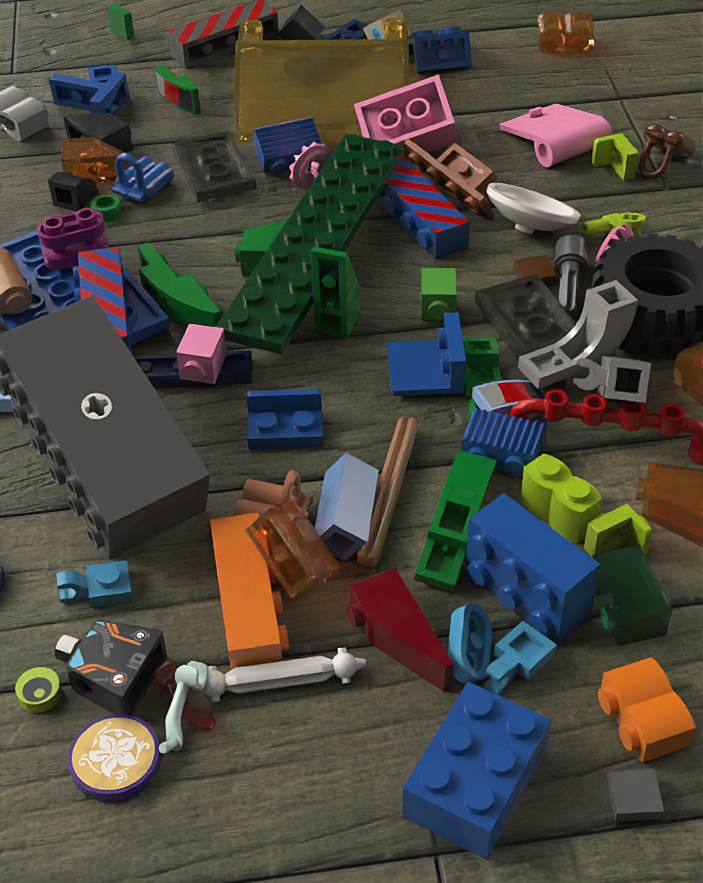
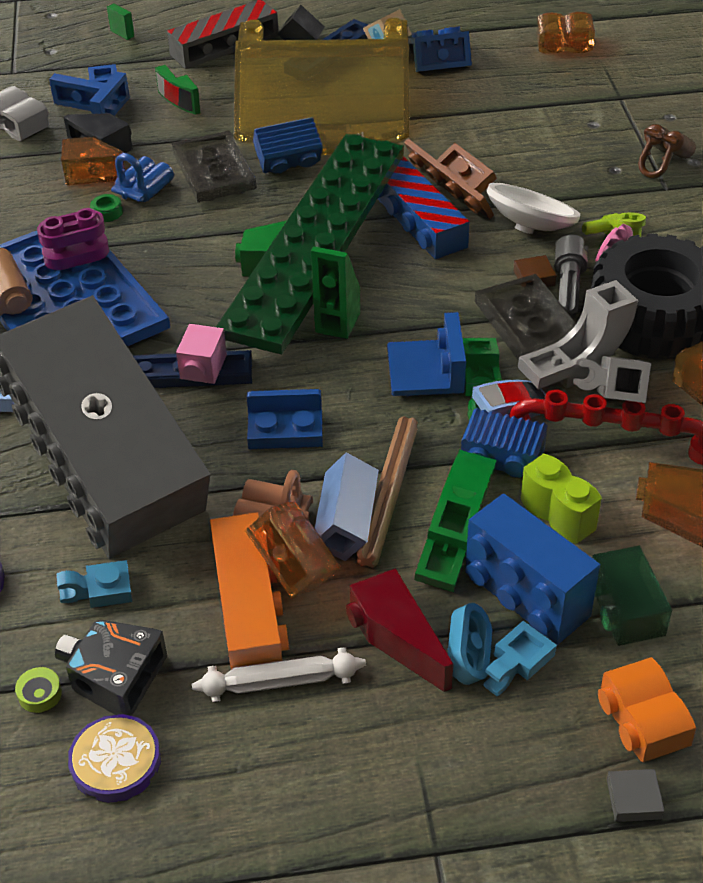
(71, 191): black brick -> none
(103, 277): brick -> none
(165, 678): clear red piece -> none
(176, 295): green slope -> none
(190, 675): light aqua piece -> none
(300, 175): bright pink gear -> none
(411, 113): bright pink slope -> none
(437, 293): bright green brick -> none
(476, 769): blue brick -> none
(558, 132): bright pink door -> none
(615, 529): lime bracket -> none
(617, 152): lime bracket -> none

